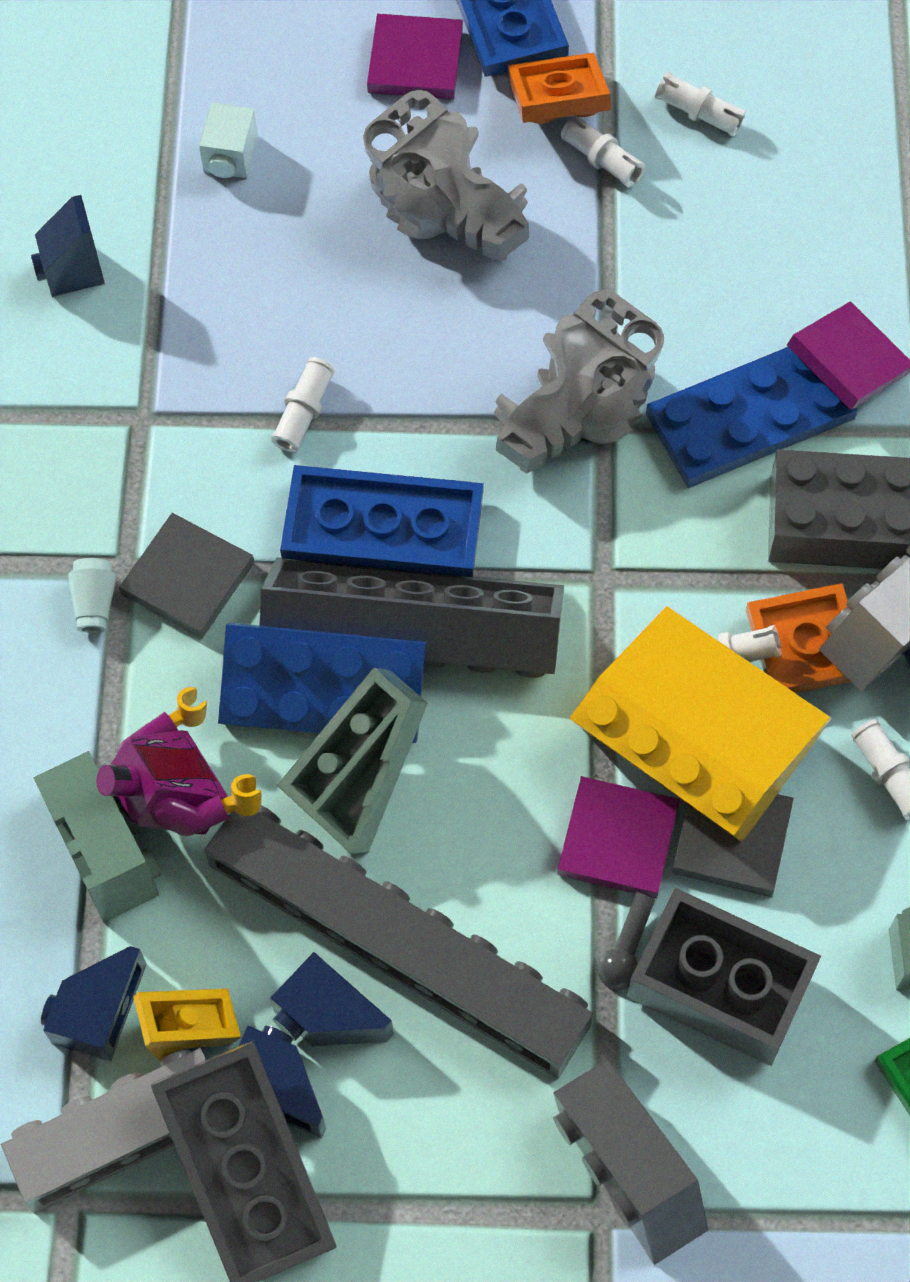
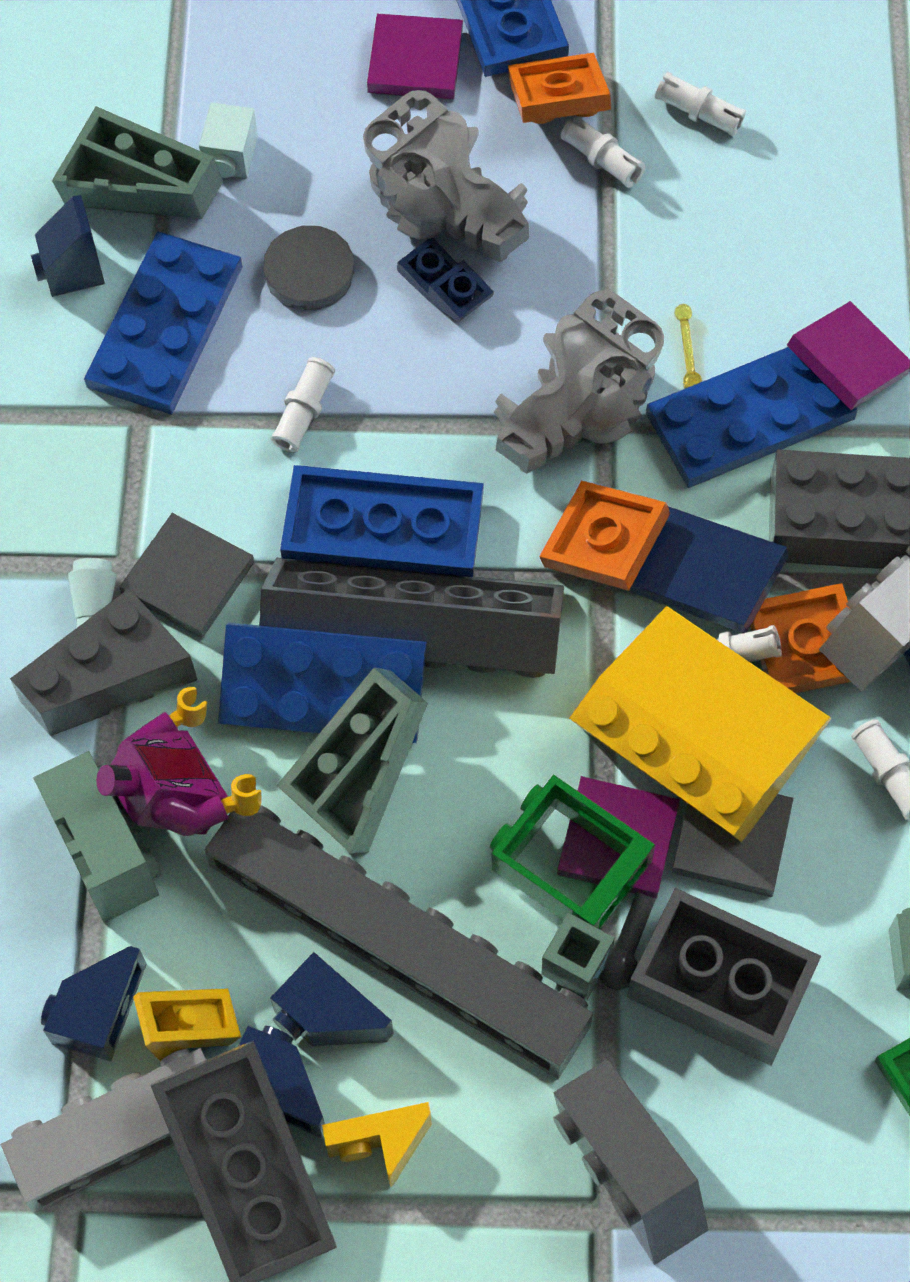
(101, 665): none -> dark grey wedge
(136, 170): none -> sand green wedge
(163, 323): none -> blue plate
(309, 267): none -> dark grey tile
(395, 1130): none -> yellow slope
(443, 281): none -> dark blue slope
(537, 807): none -> green window
(577, 956): none -> sand green brick
(605, 535): none -> orange plate
(683, 313): none -> clear yellow hinge
(710, 570): none -> dark blue tile

